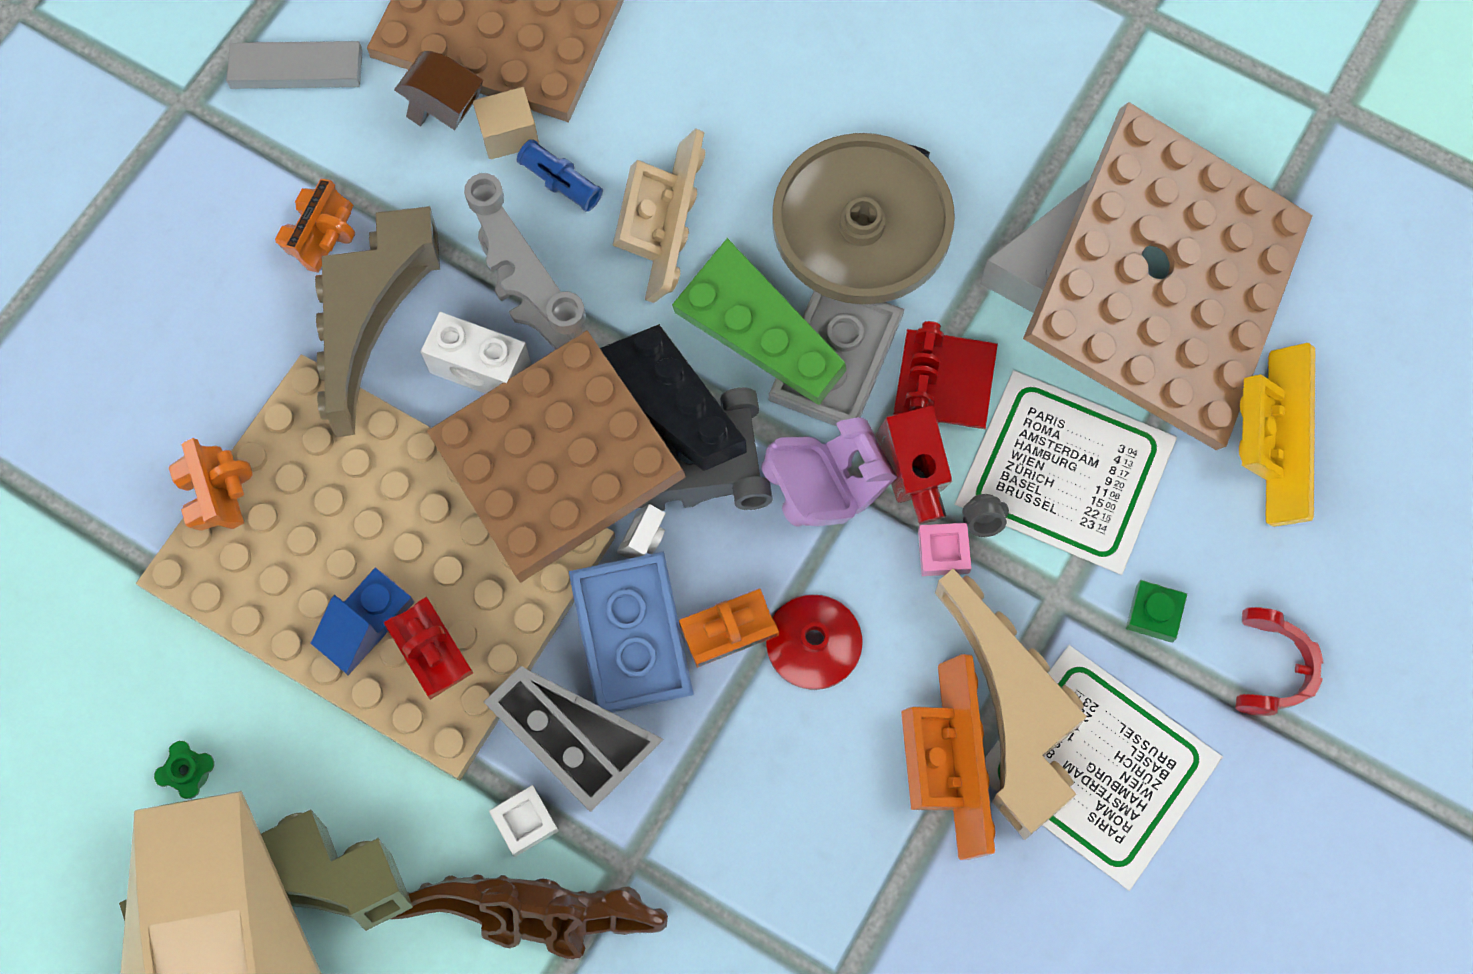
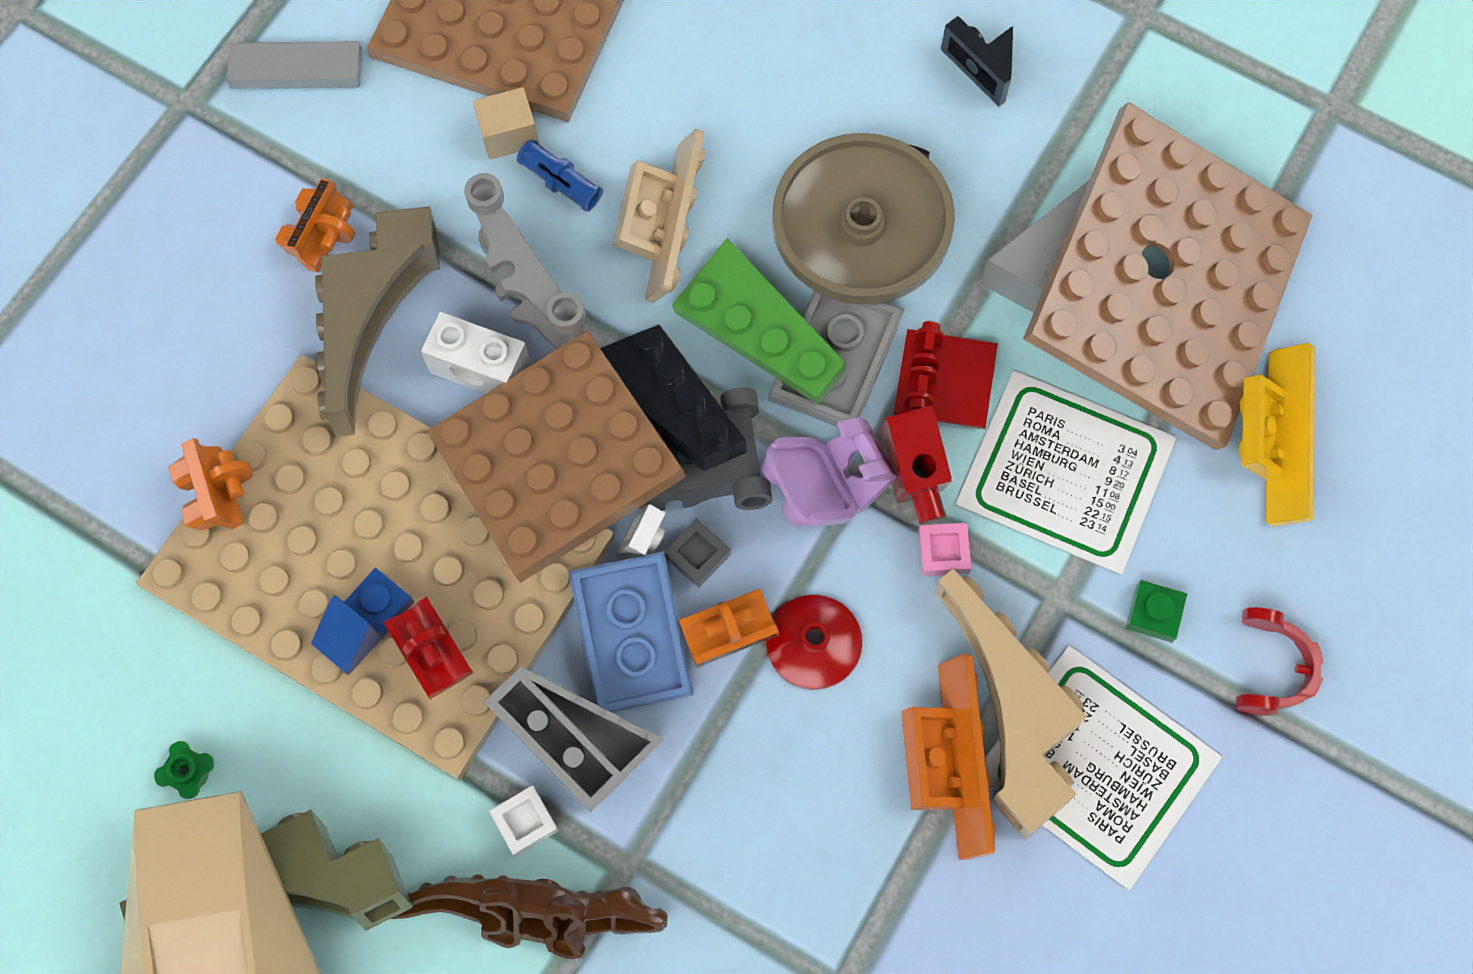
(438, 88): reddish brown brick -> none
(697, 553): none -> dark grey plate
(983, 63): none -> black slope
(985, 515): dark grey plate -> none

